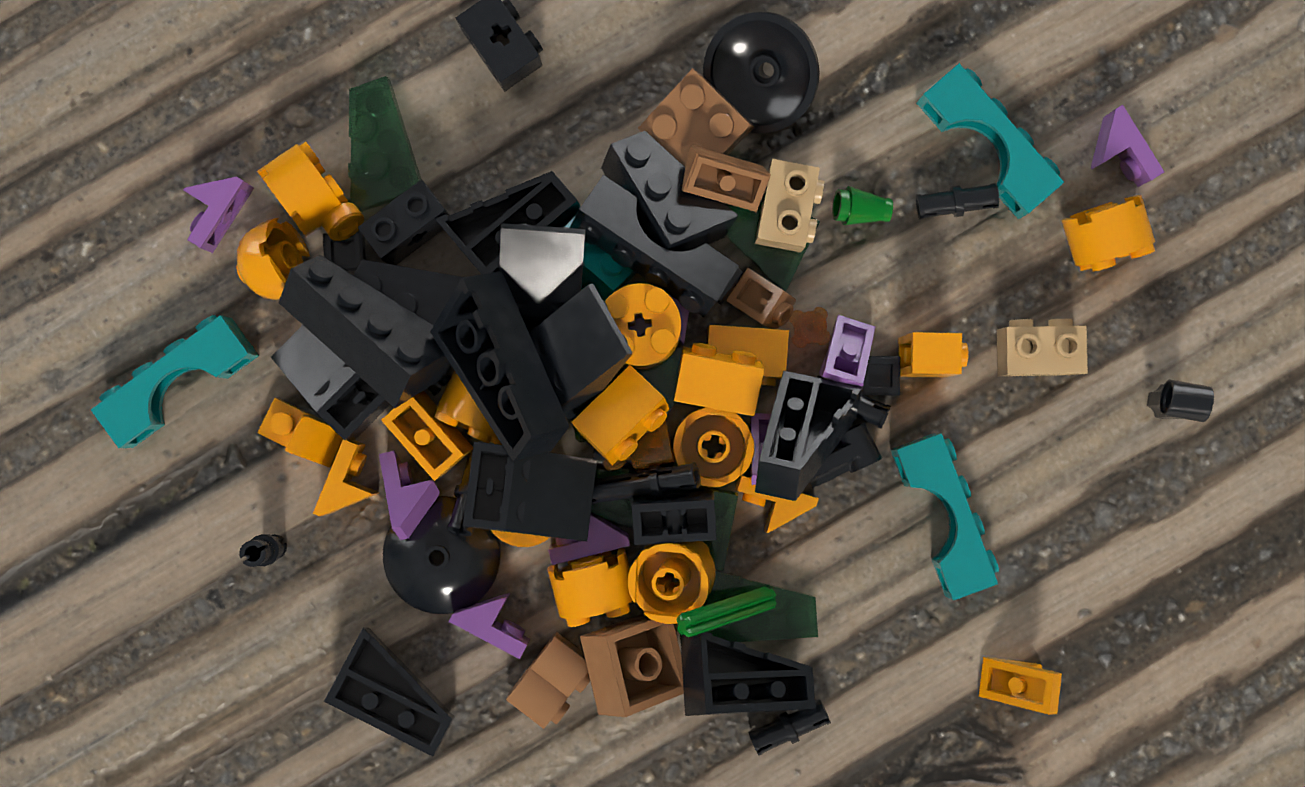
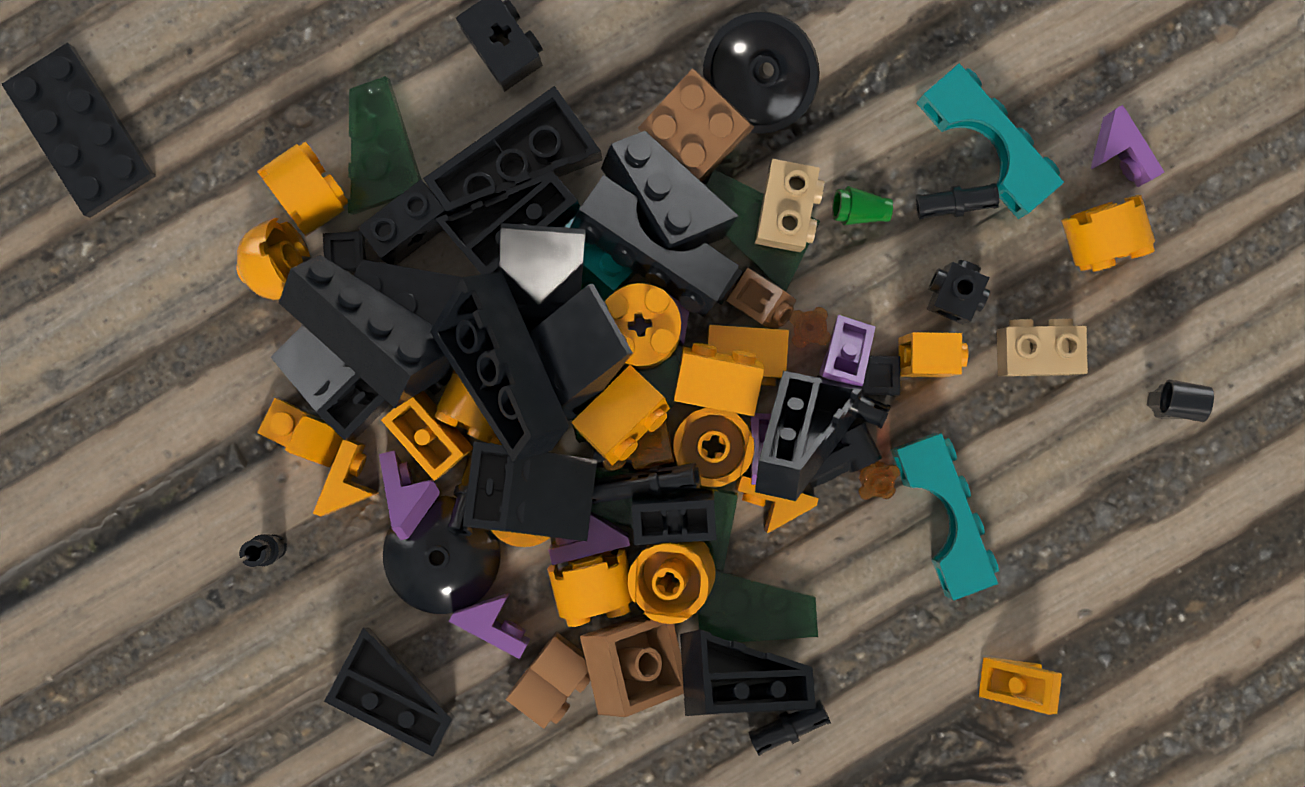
(78, 130): none -> black plate
(135, 409): teal arch -> none
(224, 202): medium lavender slope -> none
(342, 221): light orange tile -> none
(525, 146): none -> black wedge
(724, 178): medium nougat slope -> none
(726, 611): green axle -> none
(878, 480): none -> clear orange plate
(946, 297): none -> black brick

